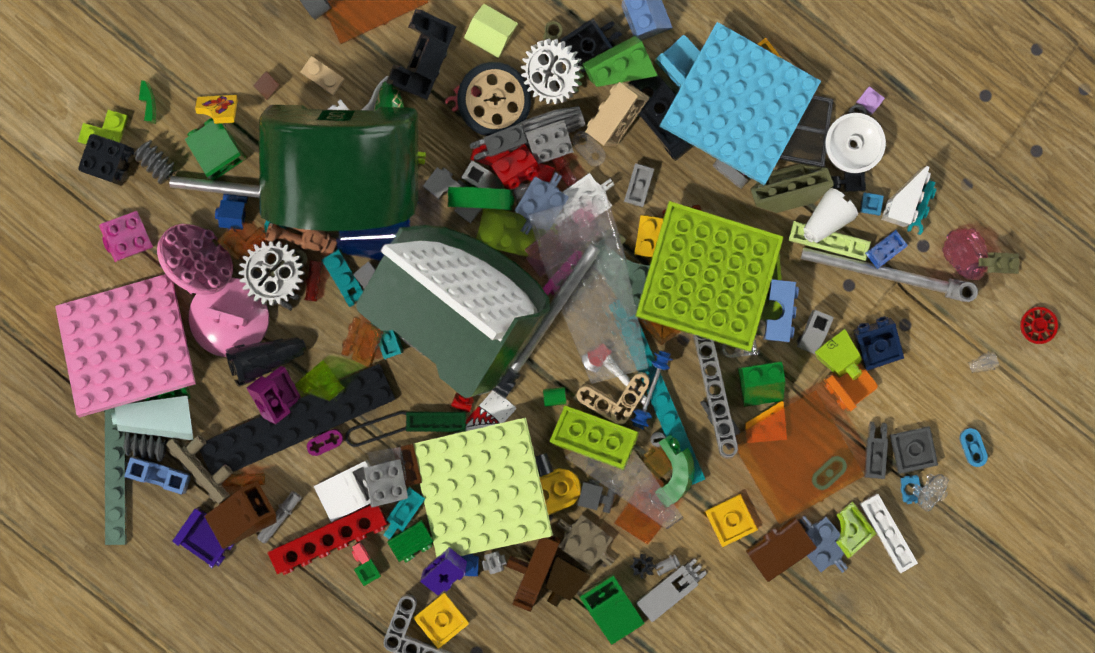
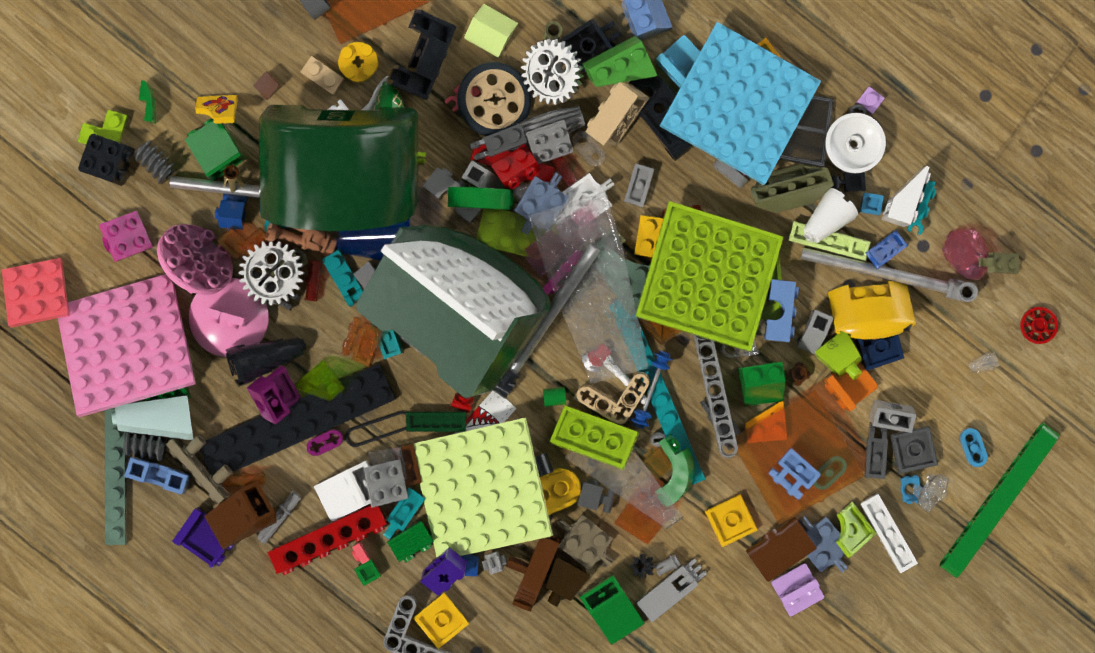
(35, 292): none -> coral plate
(231, 174): none -> piece
(350, 70): none -> yellow plate
(797, 589): none -> lavender bracket
(799, 469): none -> medium blue plate
(804, 374): none -> reddish brown plate
(872, 310): none -> yellow slope
(892, 416): none -> light grey brick
(999, 500): none -> green beam

